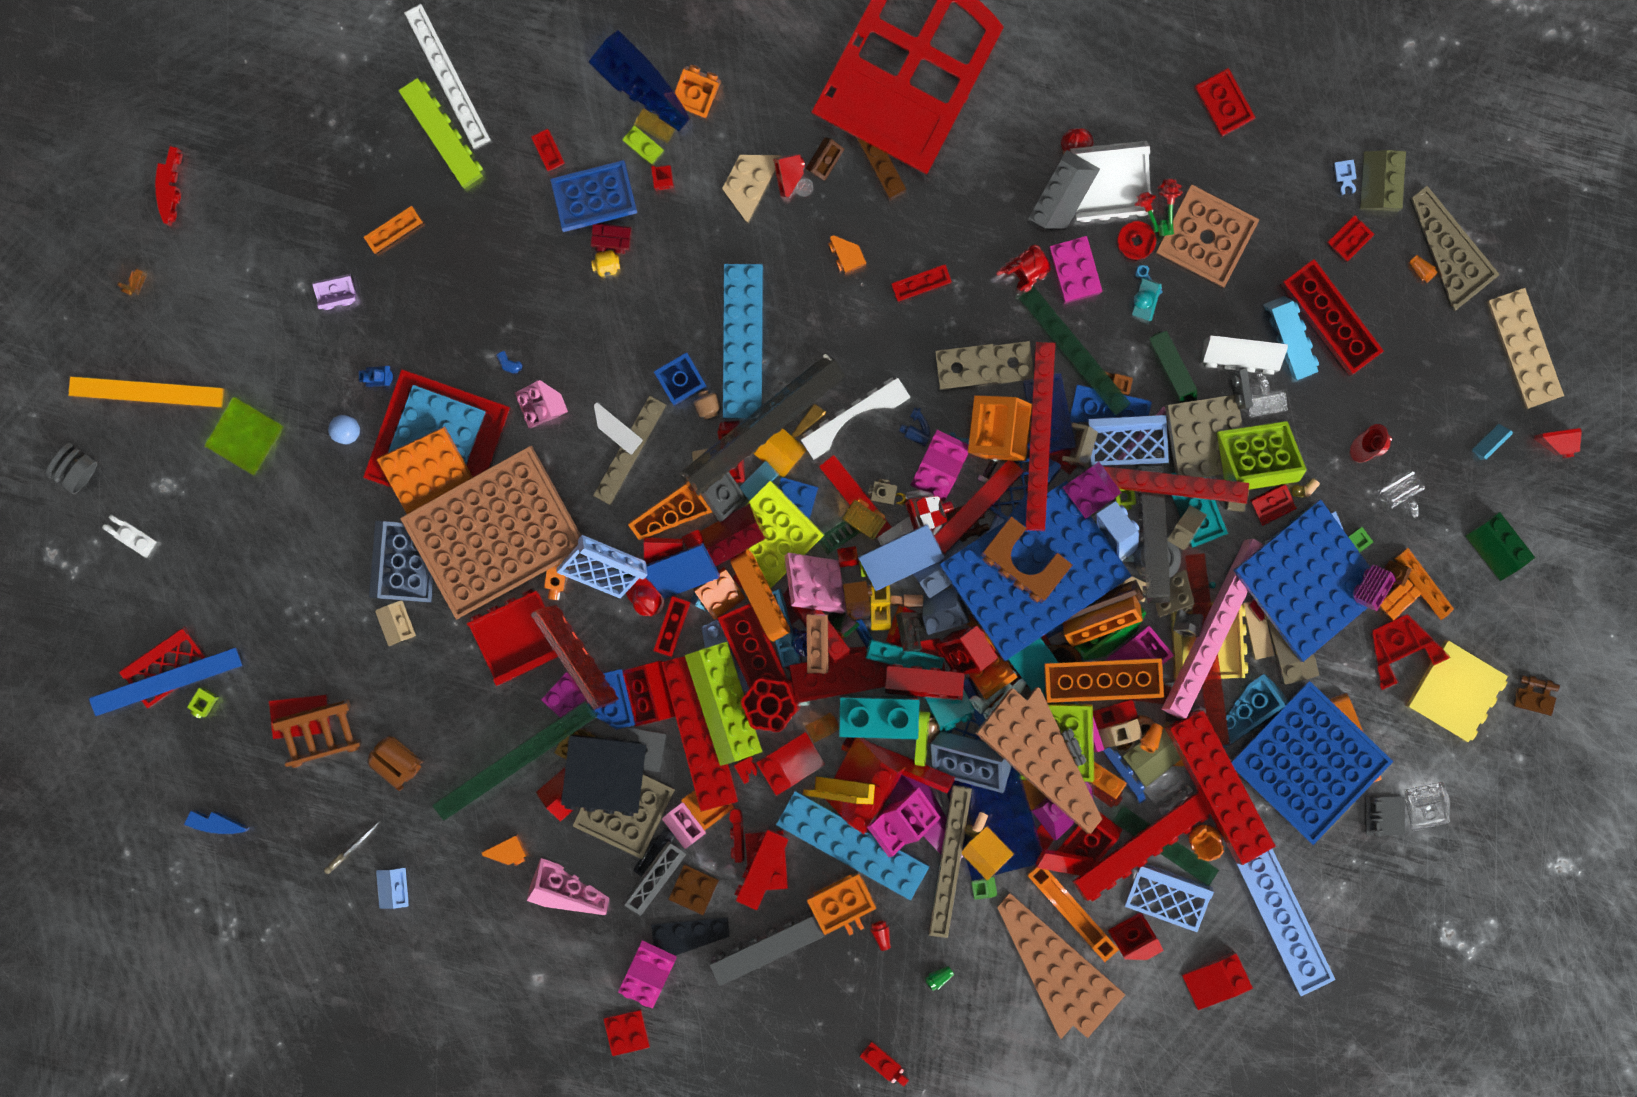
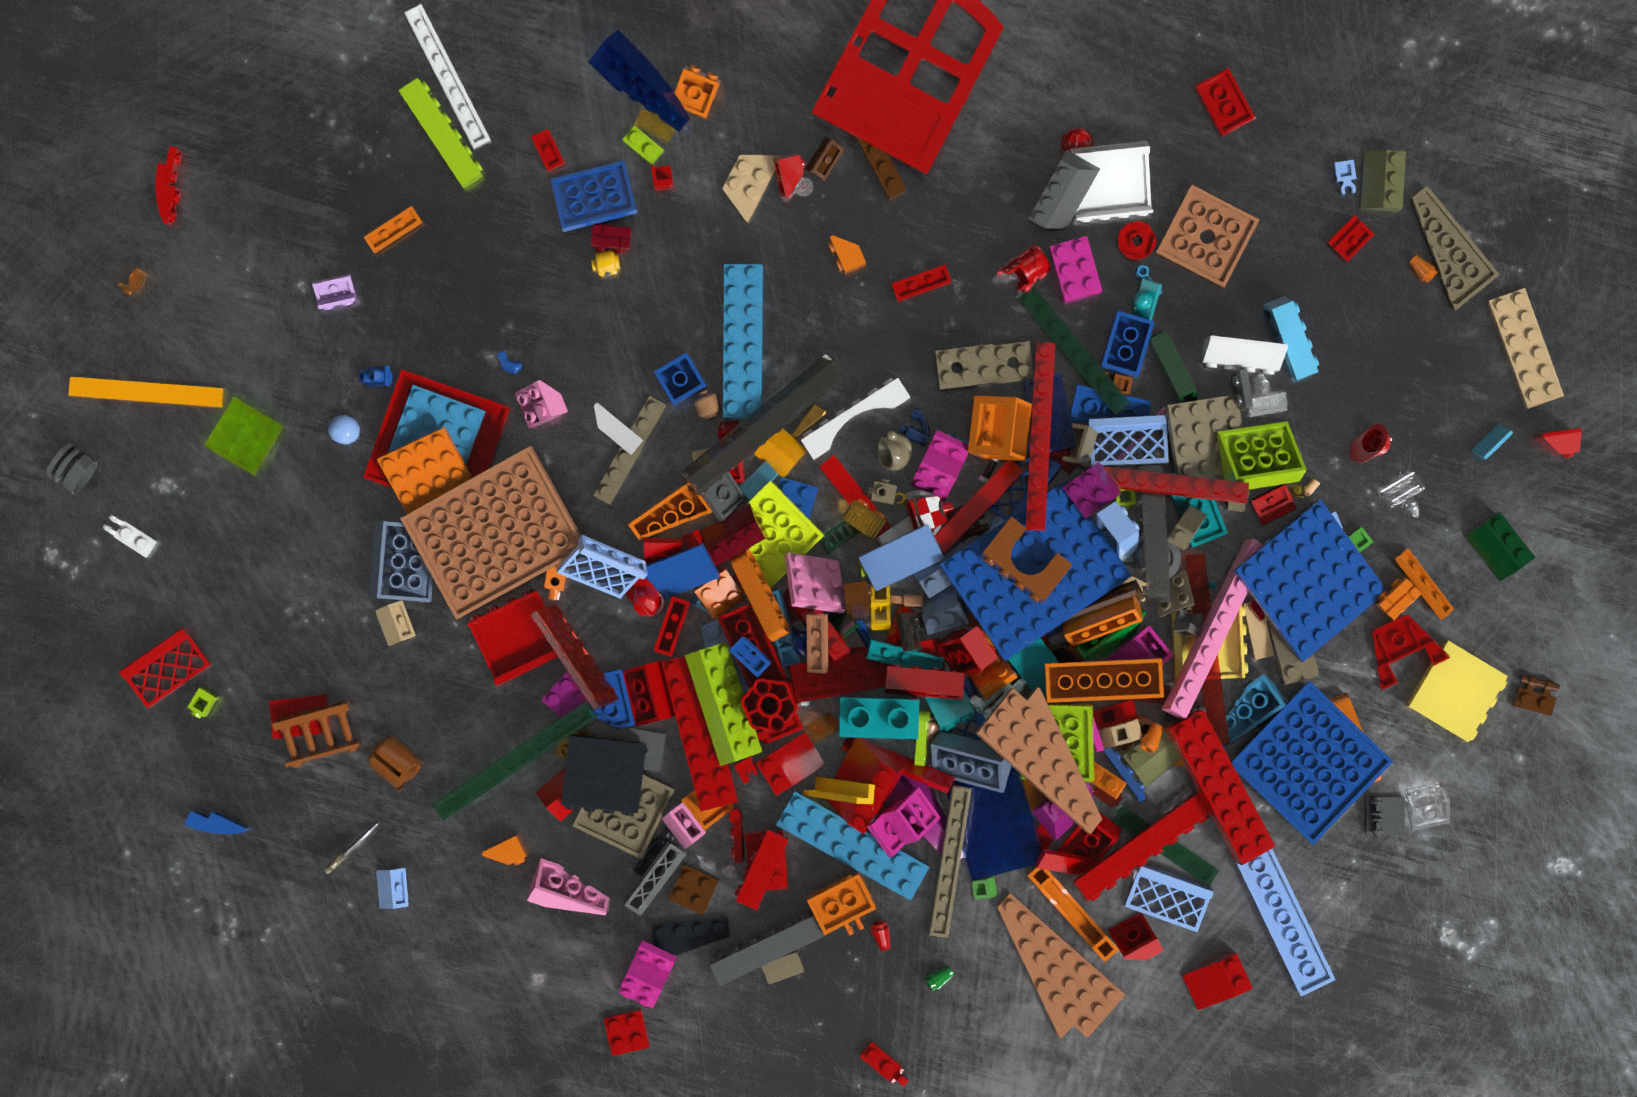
(165, 681): blue tile -> none
(754, 662): none -> blue window
(769, 736): none -> red hinge
(783, 968): none -> dark tan panel
(847, 556): red plate -> none
(894, 451): none -> dark tan piece
(978, 826): light nougat arm -> none
(987, 853): light orange slope -> none
(1073, 747): dark grey axle -> none
(1127, 344): none -> blue brick
(1169, 190): red plant -> none
(1206, 842): orange hair -> none
(1332, 317): red brick -> none
(1374, 587): magenta brick -> none
(1399, 571): reddish brown bracket -> none

